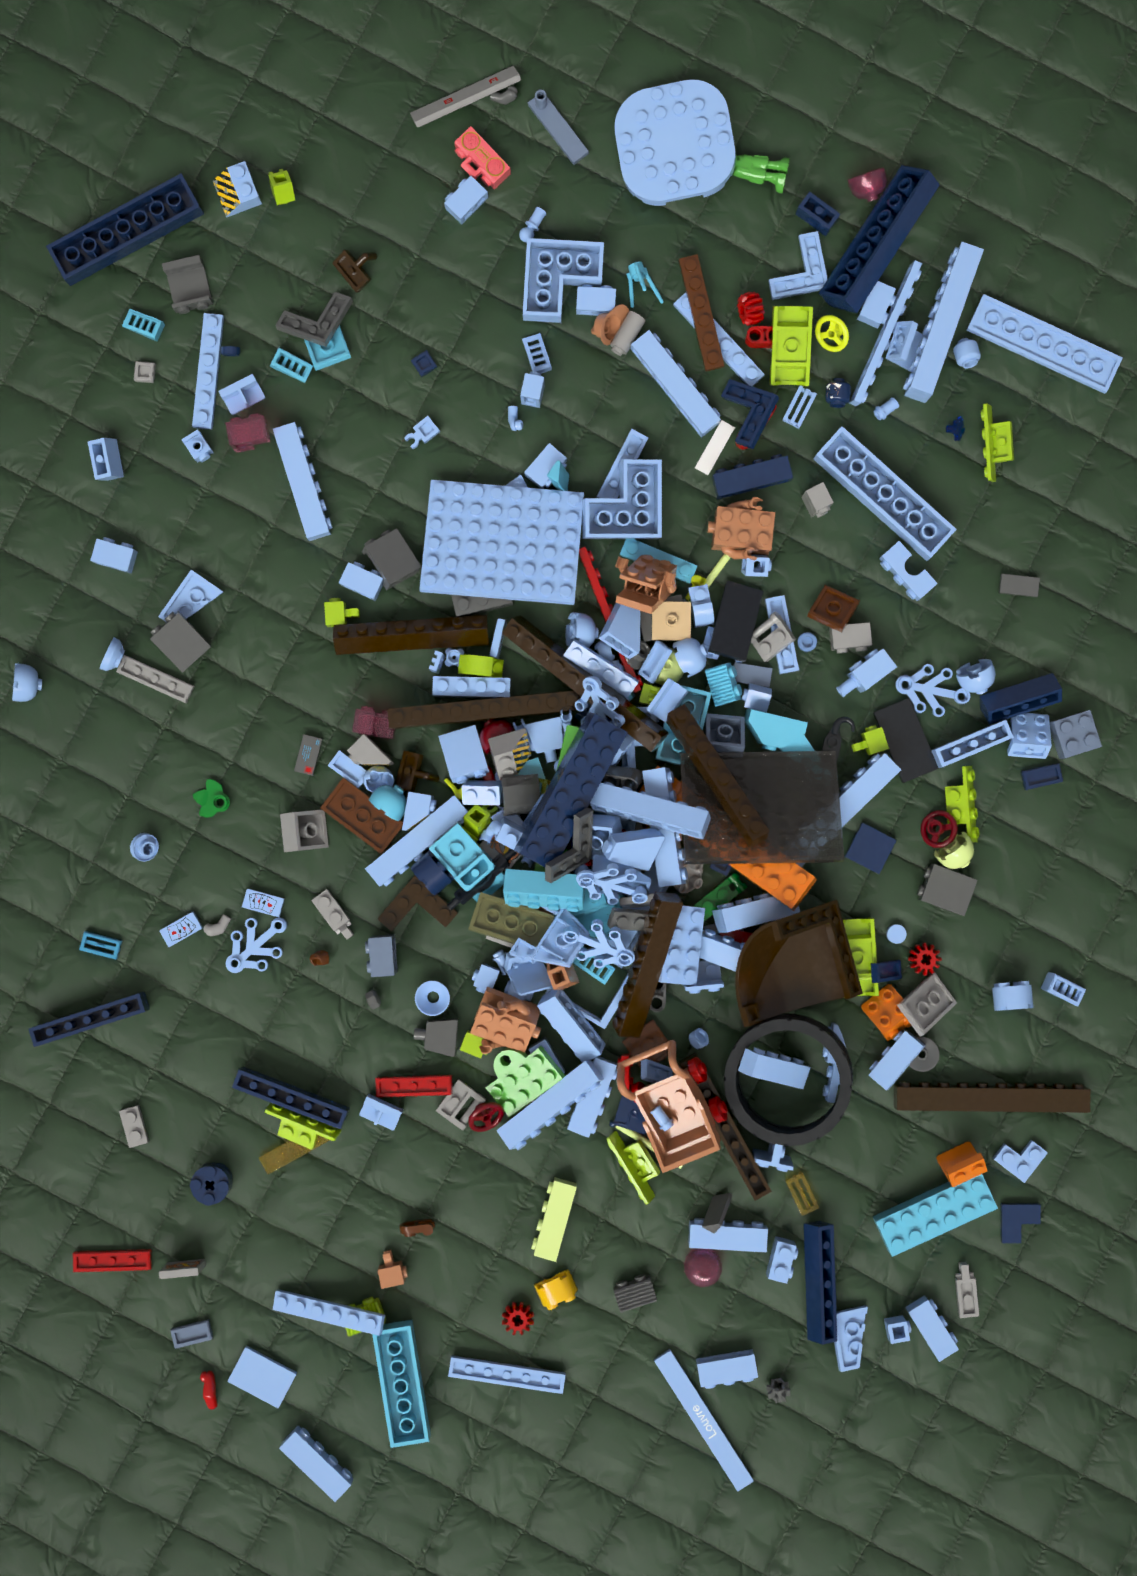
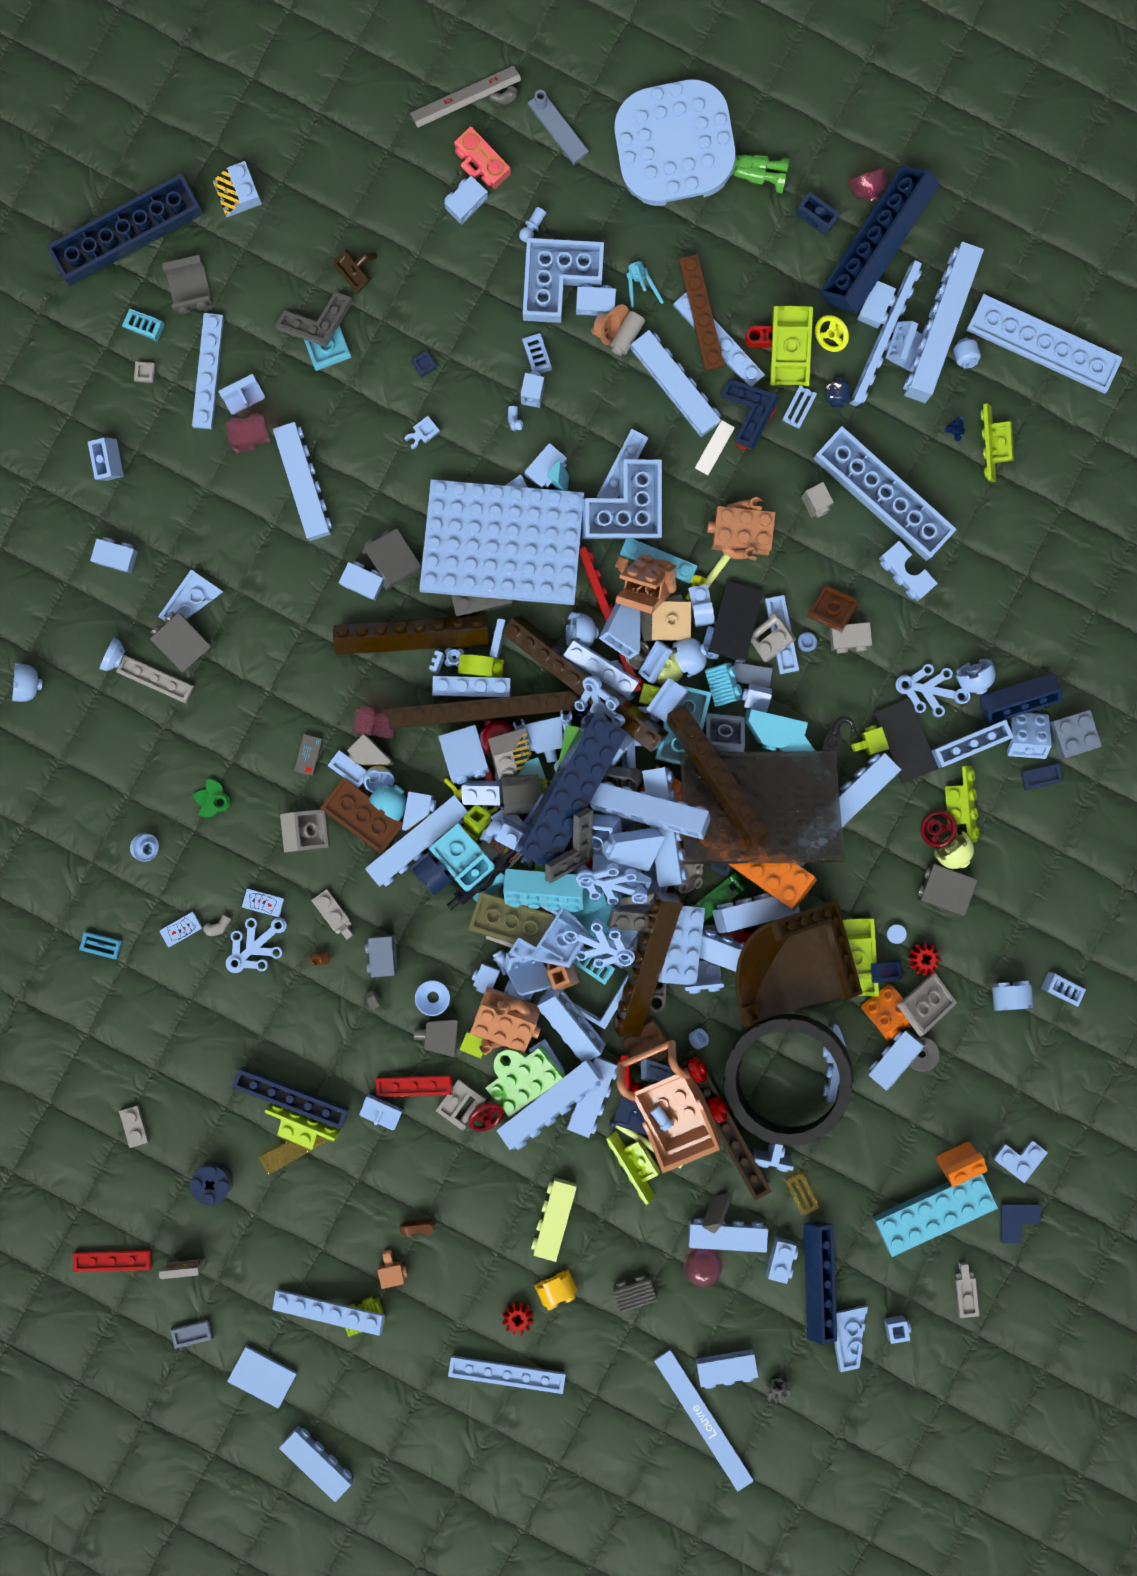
(89, 1019): dark blue brick -> none
(194, 439): light blue brick -> none
(209, 1389): red arm -> none
(230, 351): dark blue tile -> none
(274, 364): medium azure slope -> none
(281, 187): lime brick -> none
(337, 613): lime brick -> none
(401, 1384): medium azure brick -> none
(410, 771): dark brown plate -> none
(415, 893): dark brown plate -> none
(604, 650): light blue piece -> none
(750, 308): red gear -> none
(752, 477): dark blue brick -> none
(761, 570): light blue brick -> none
(774, 1068): light blue brick -> none
(809, 281): light blue plate -> none
(867, 673): light blue brick -> none
(870, 848): dark blue tile -> none
(885, 409): light blue pin -> none
(932, 1327): light blue brick -> none
(991, 1098): dark brown brick -> none
(1019, 585): dark grey tile -> none

